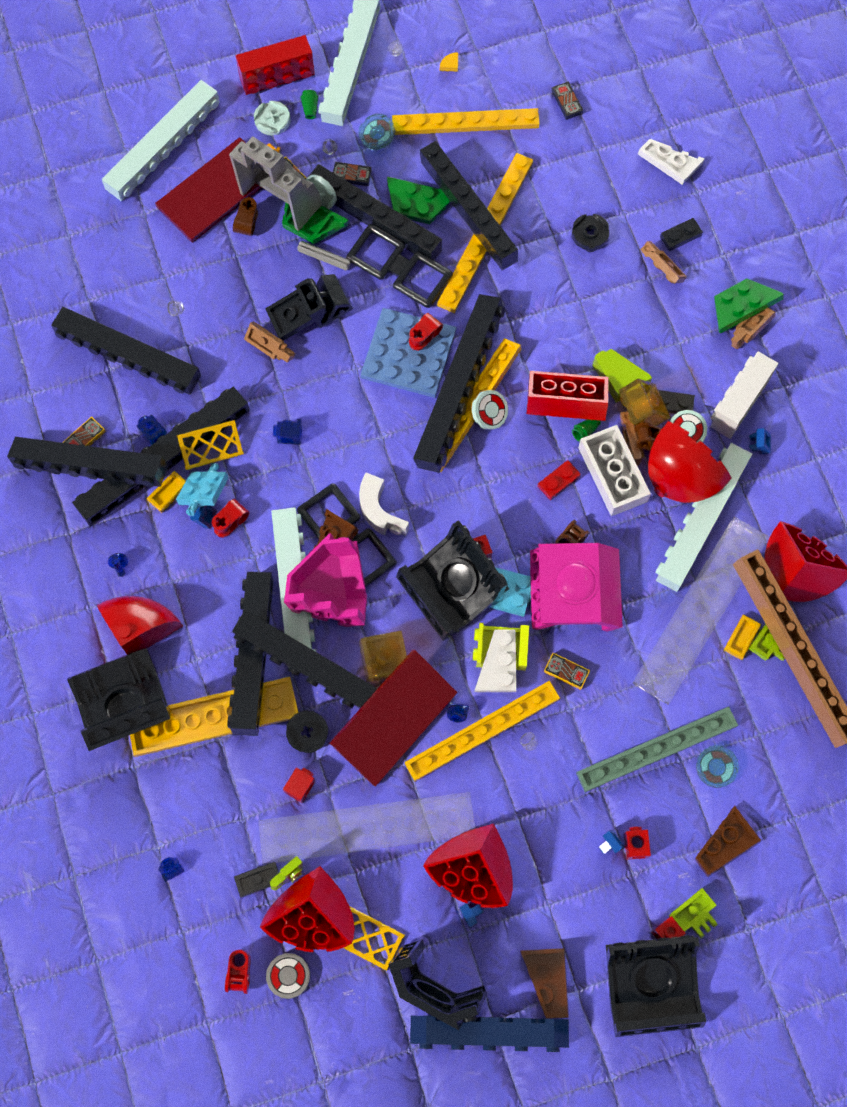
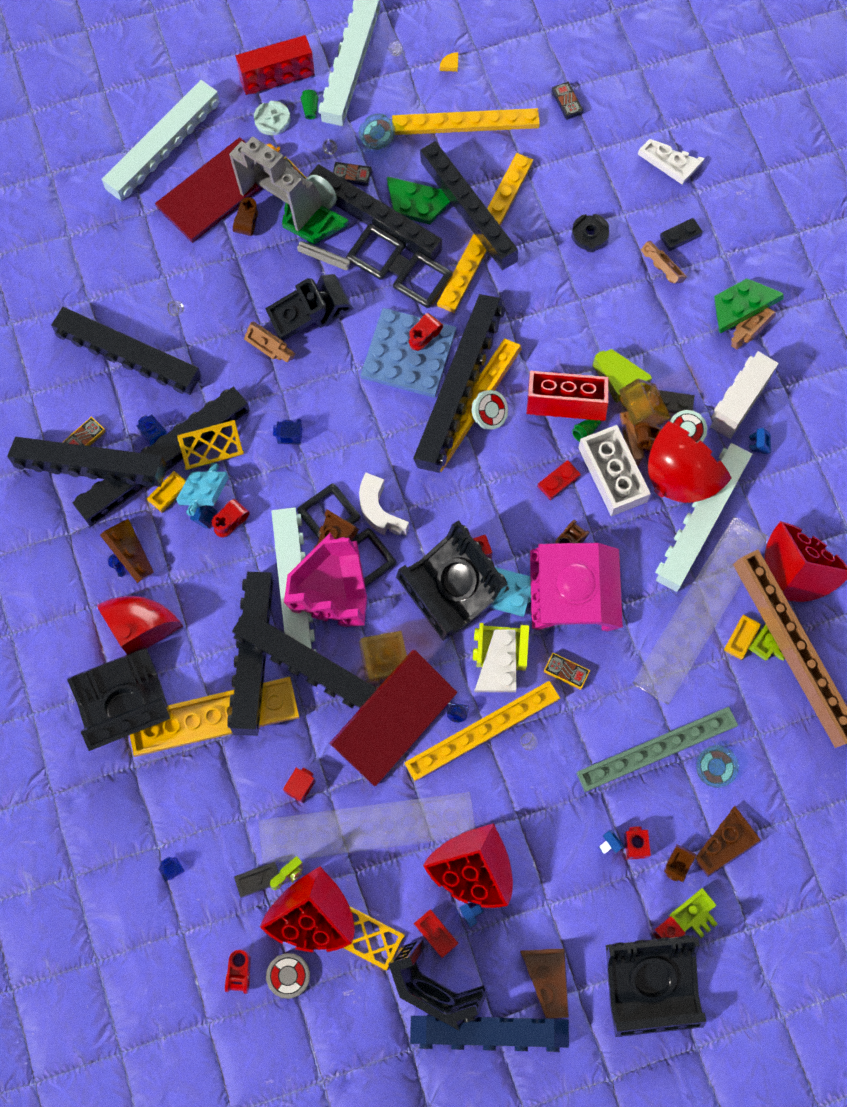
(127, 548): none -> reddish brown wing
(295, 727): black plate -> none
(436, 933): none -> red plate
(679, 863): none -> reddish brown bracket

